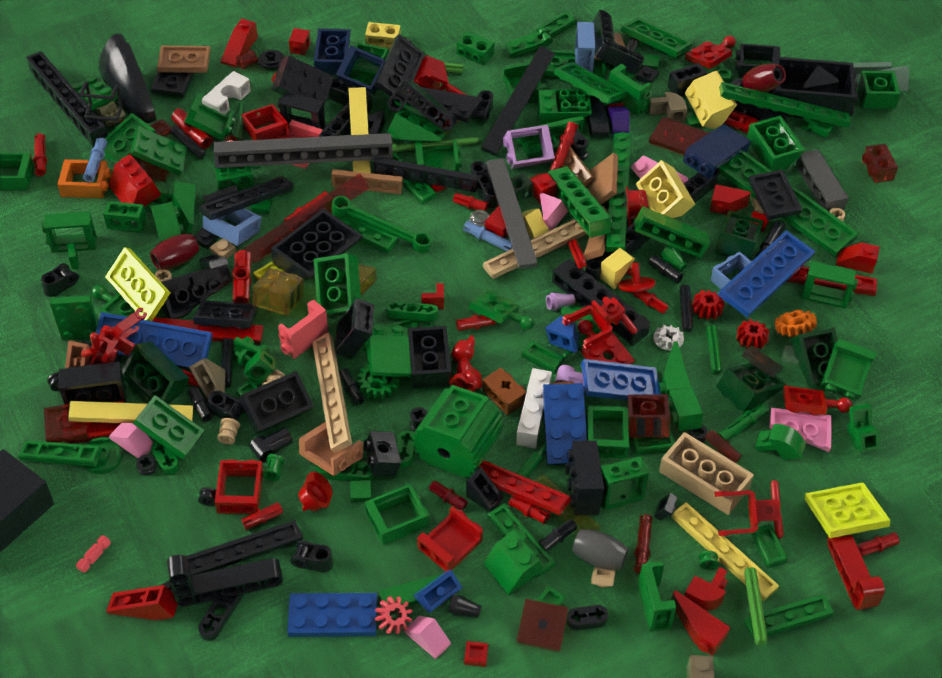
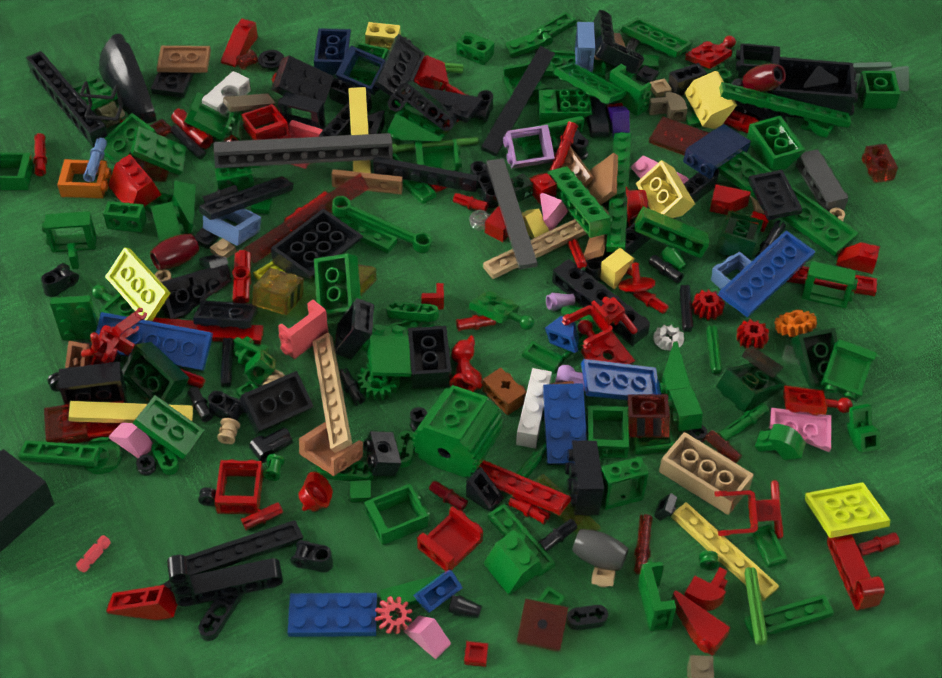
(209, 376): dark tan slope -> none
(247, 102): none -> dark tan tile
(299, 41): red brick -> none
(483, 234): medium blue pin -> none
(659, 87): none -> tan plate

